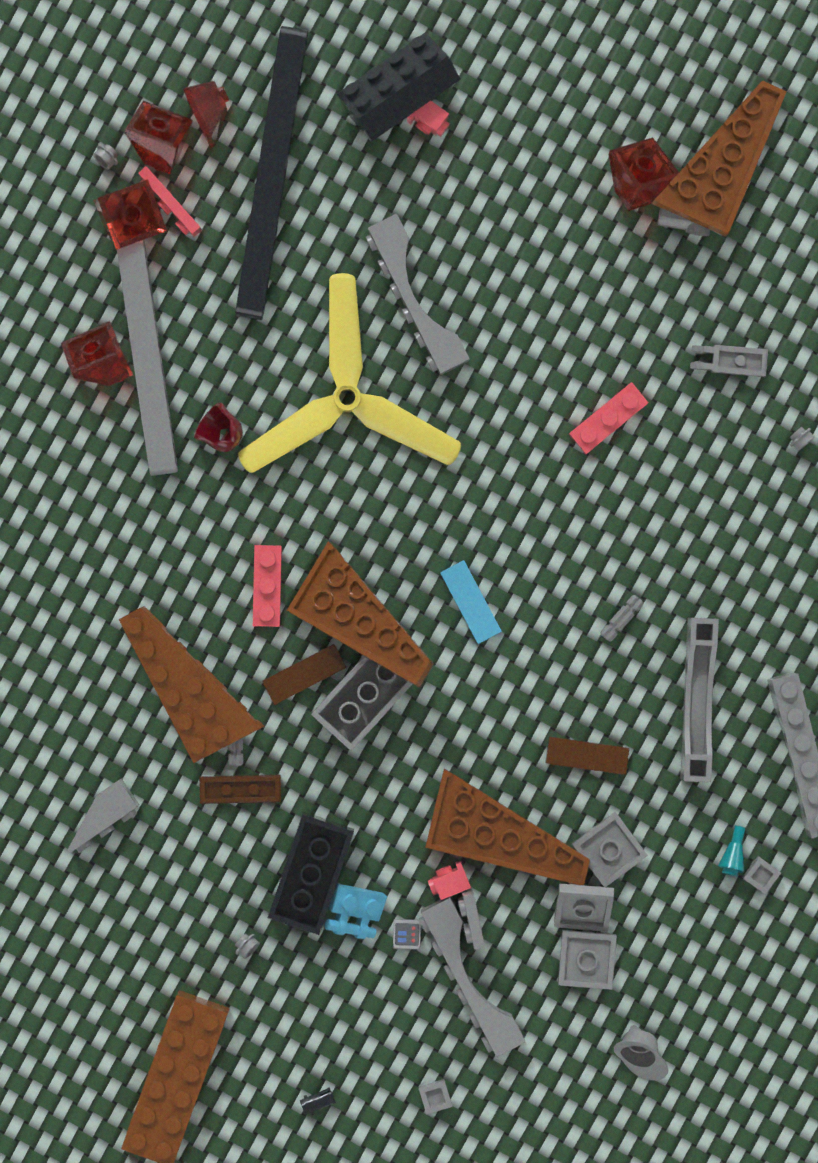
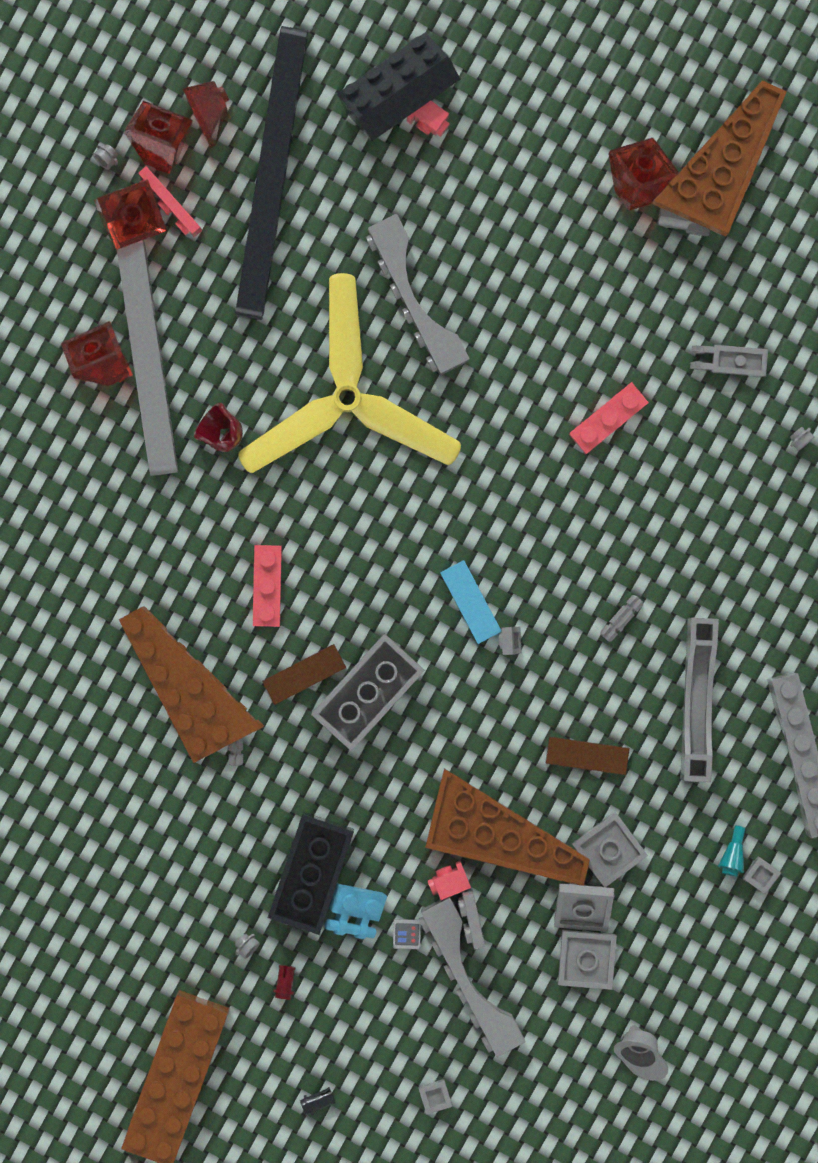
(107, 808): light grey slope -> none
(240, 789): reddish brown tile -> none
(285, 982): none -> dark red pin
(348, 610): dark orange wing -> none
(510, 640): none -> light grey plate

